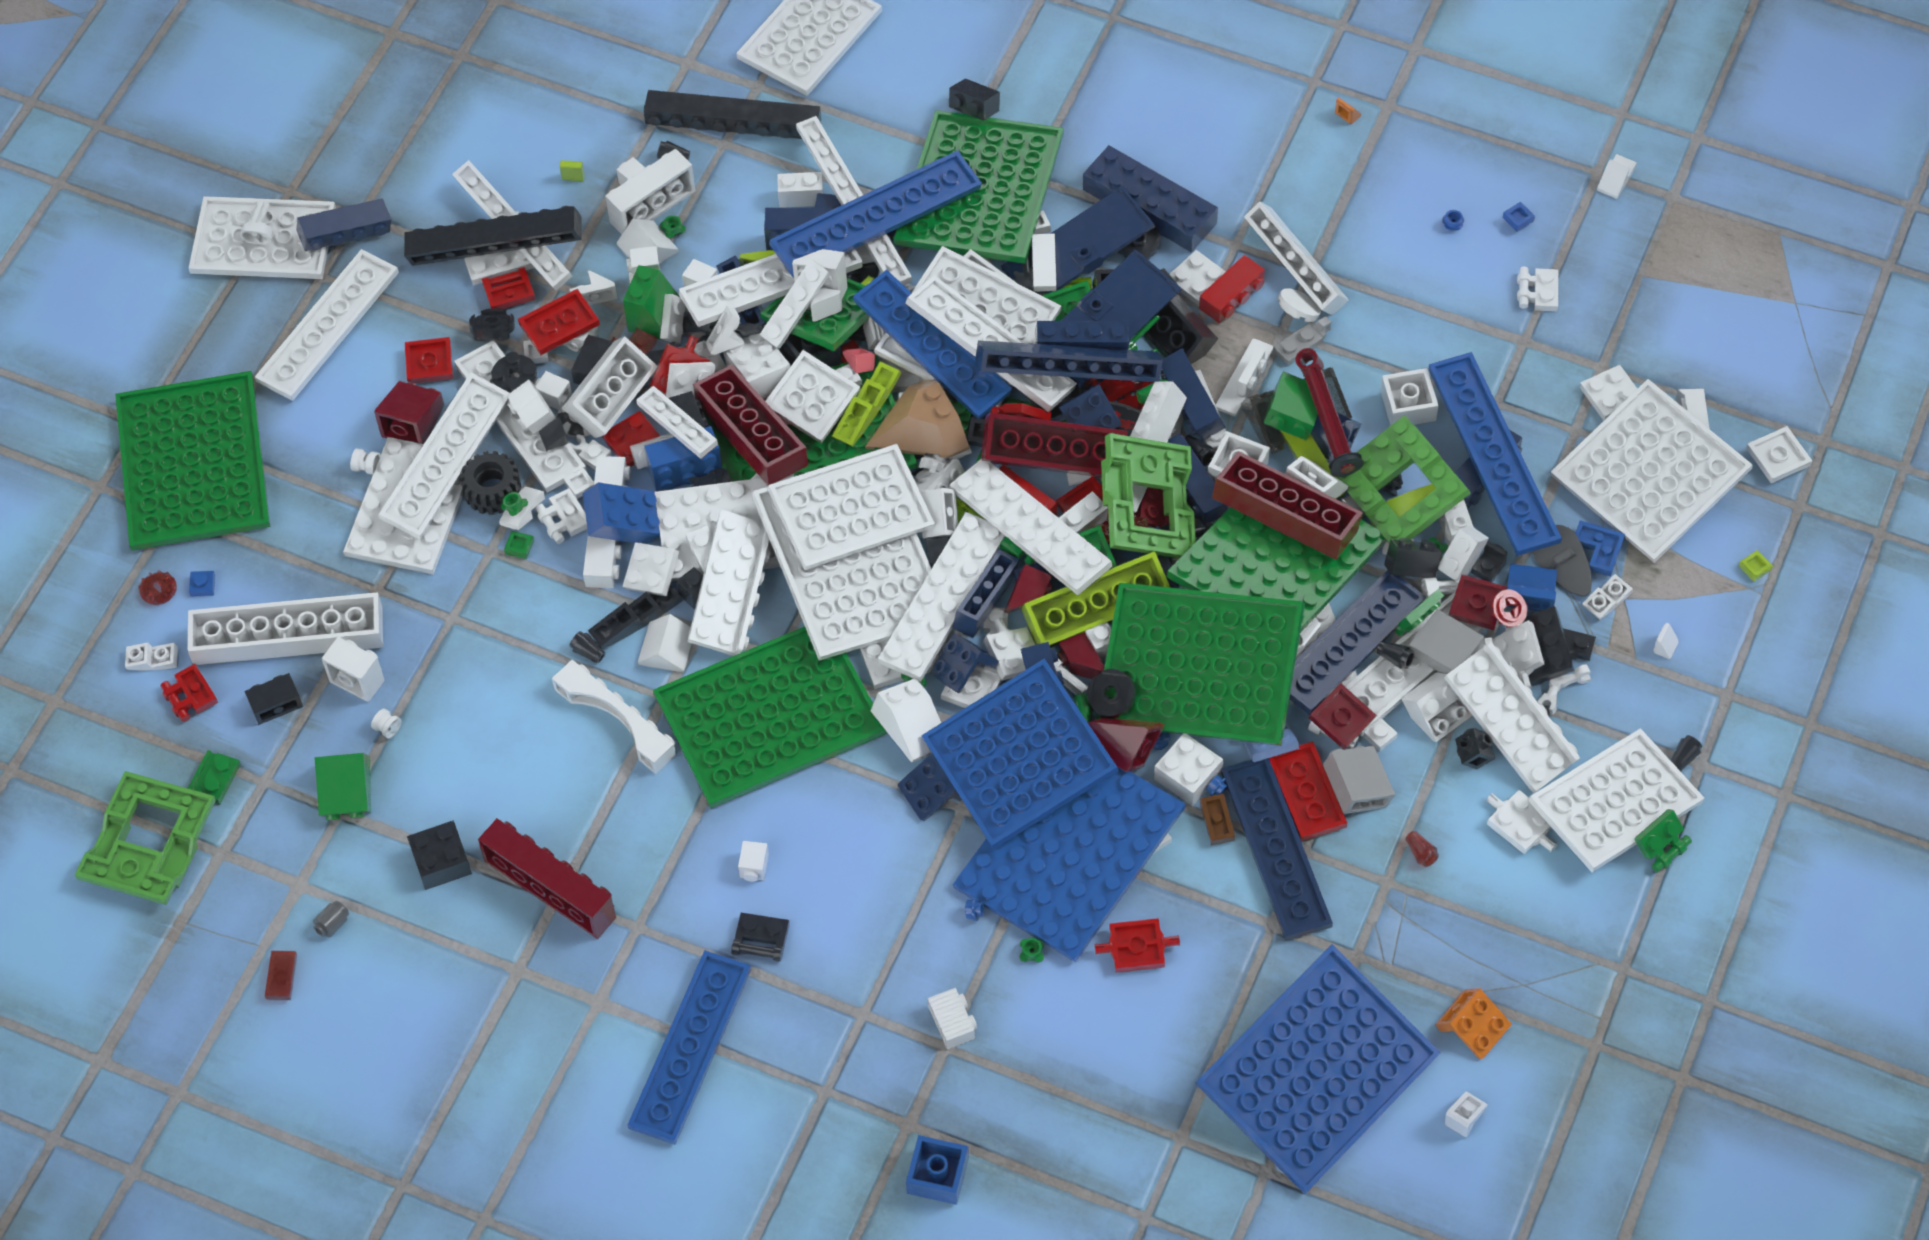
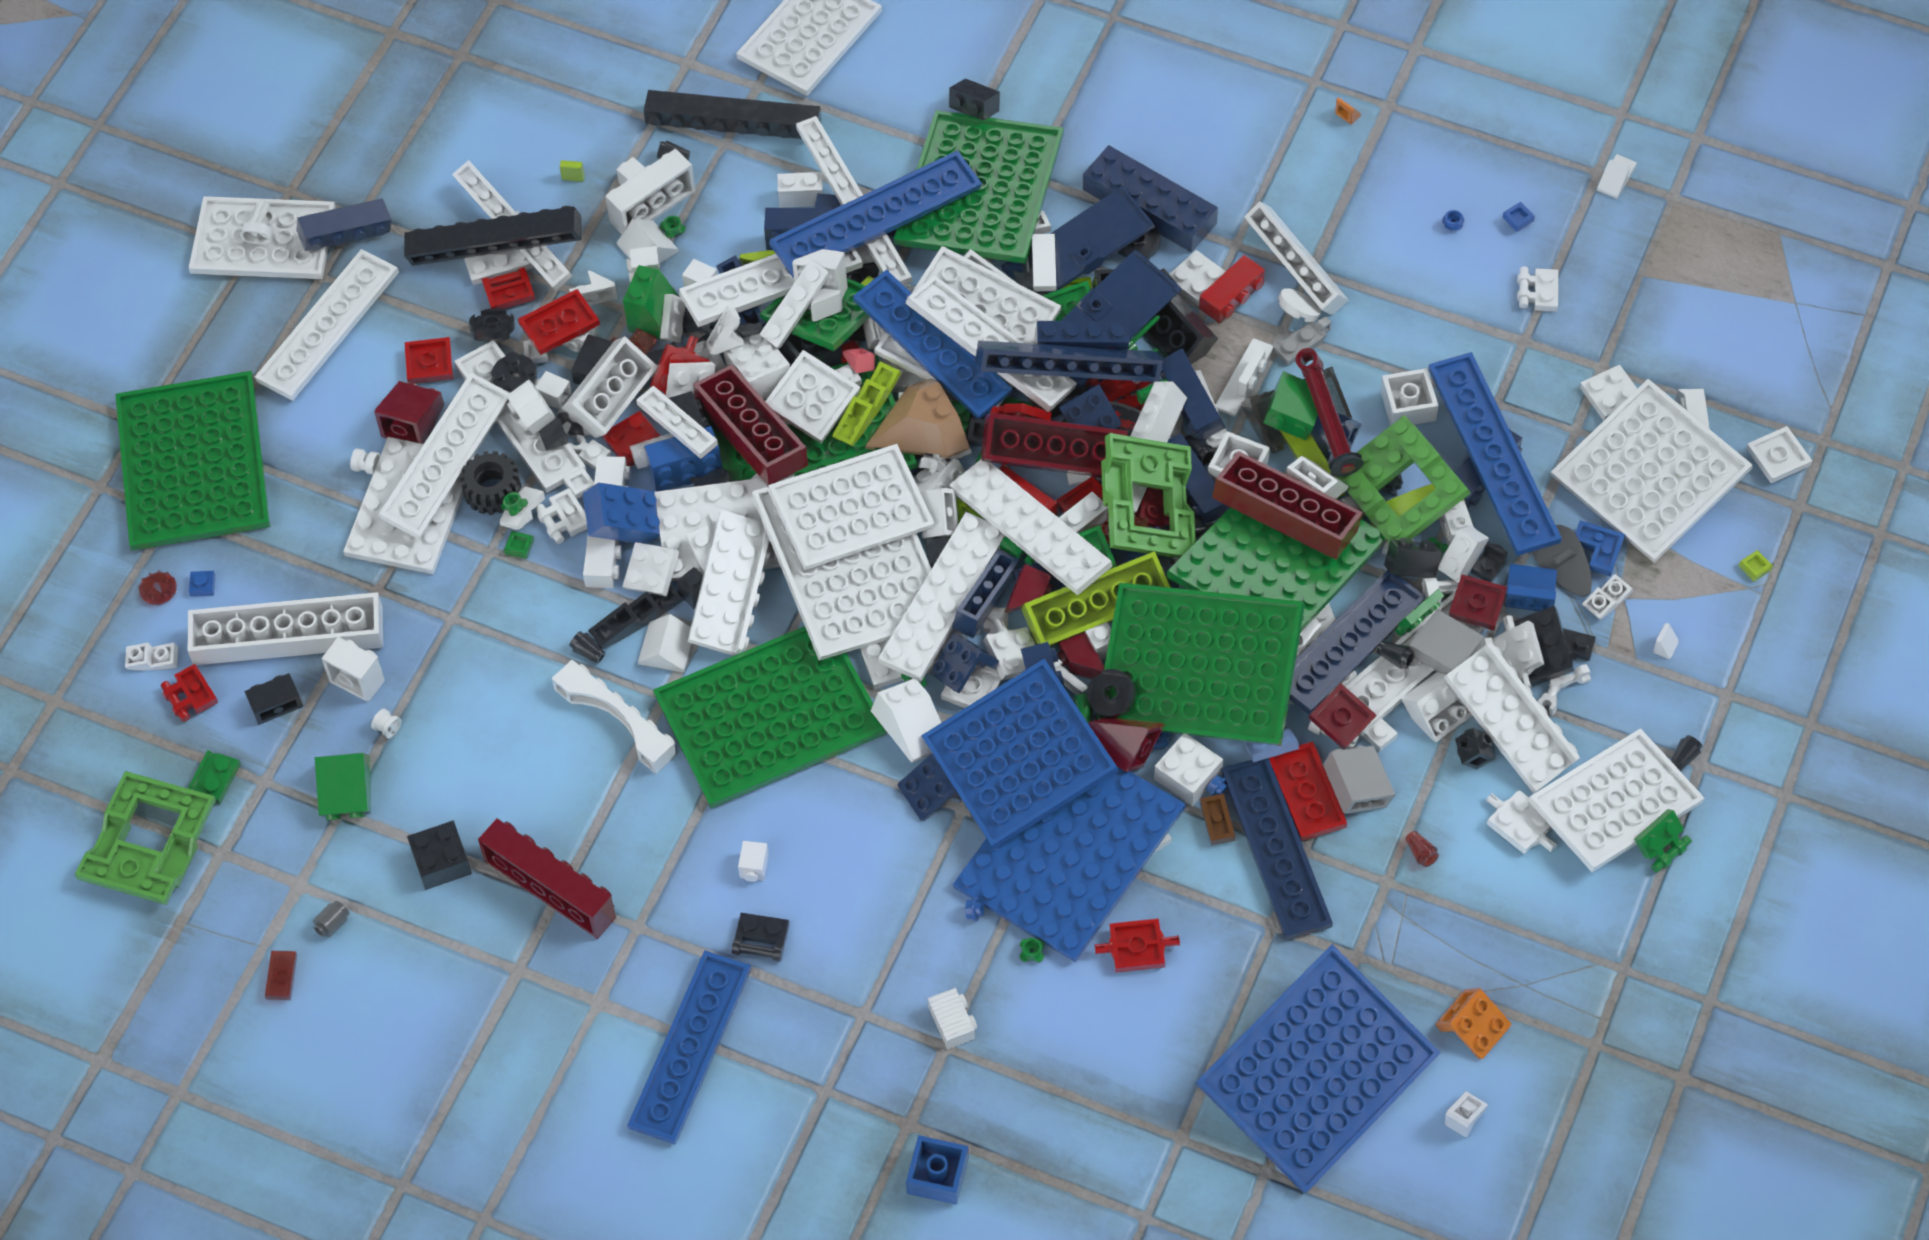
(1516, 615): gear -> none

